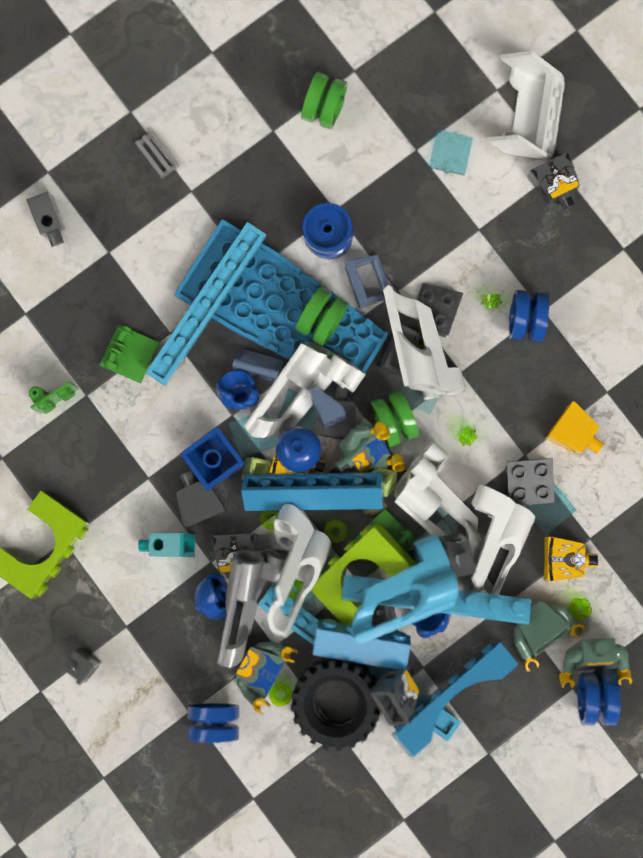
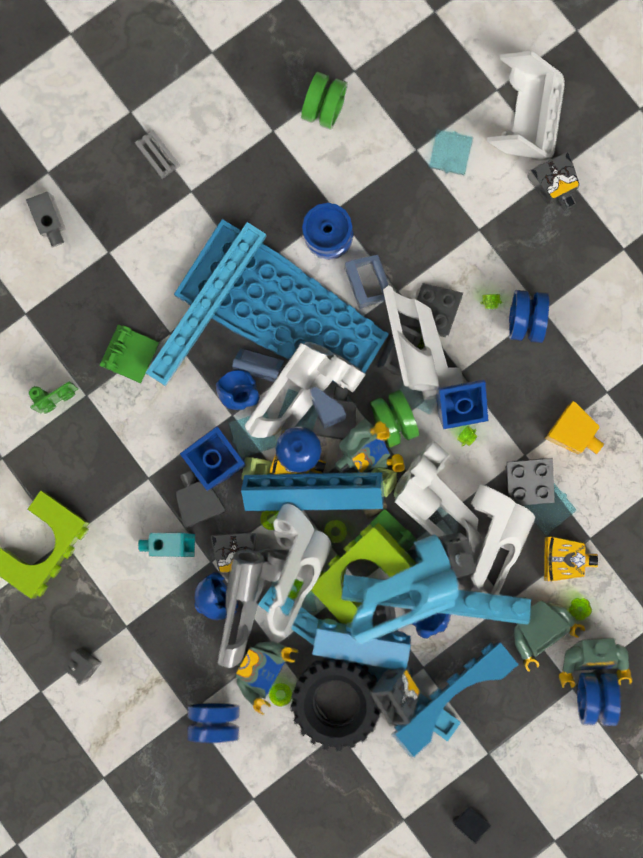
(321, 316): bright green wheel -> none
(462, 404): none -> blue slope
(472, 824): none -> black panel

